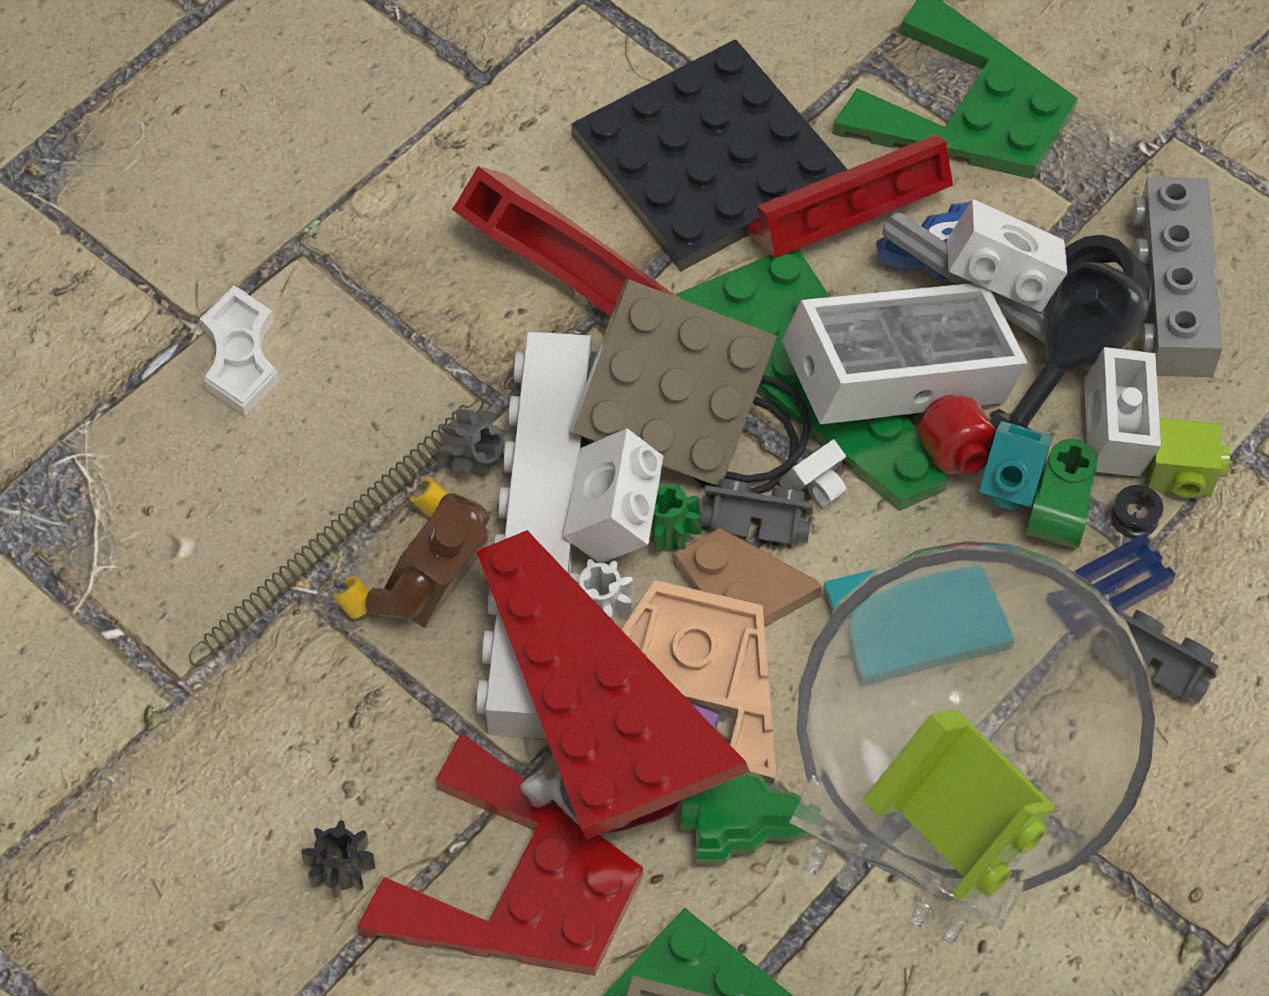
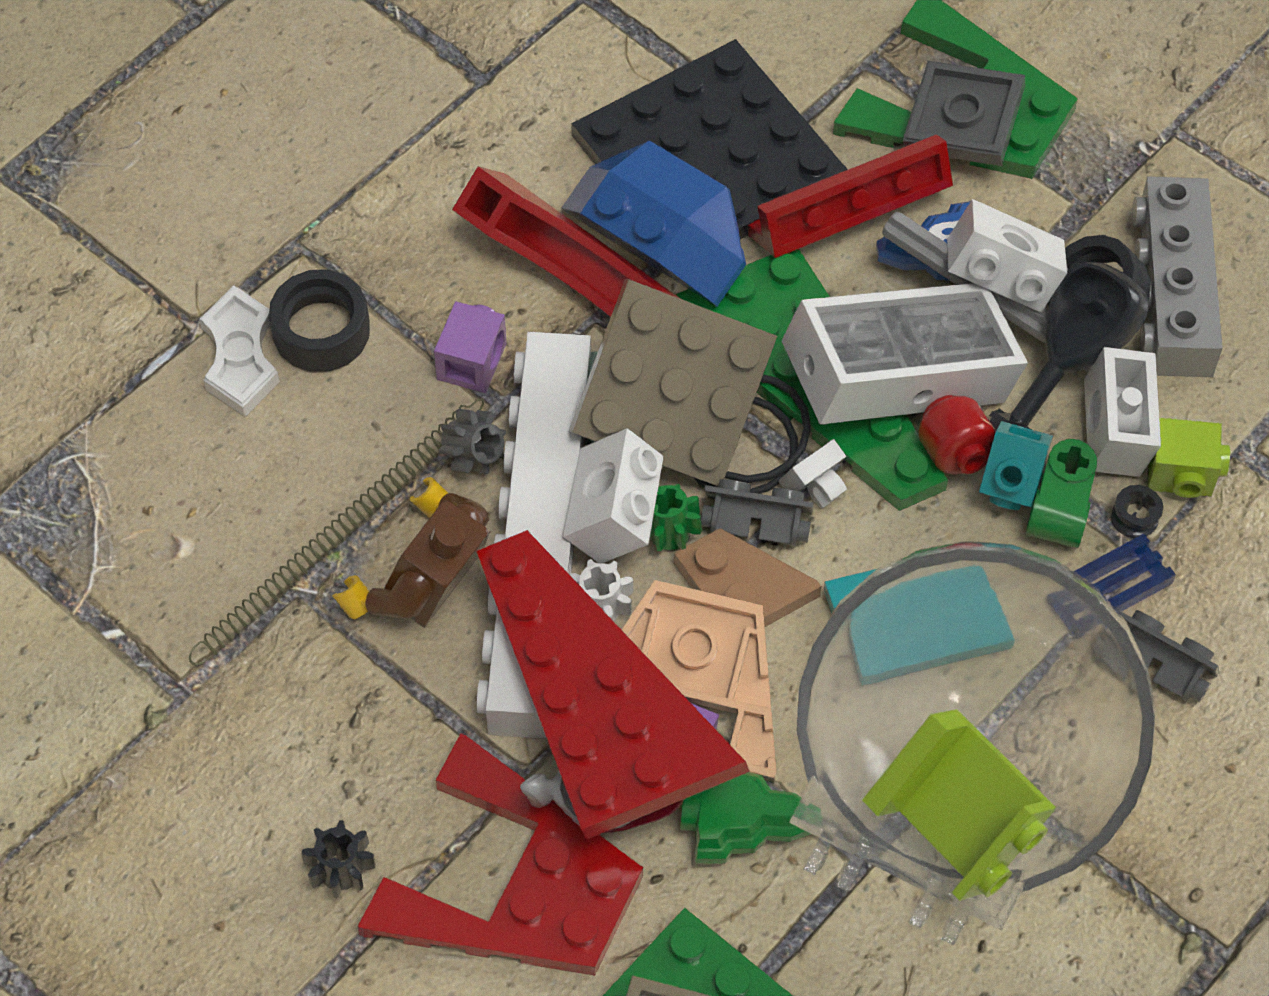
(312, 288): none -> black tyre
(470, 346): none -> medium lavender brick
(664, 217): none -> blue wedge
(968, 109): none -> dark grey tile

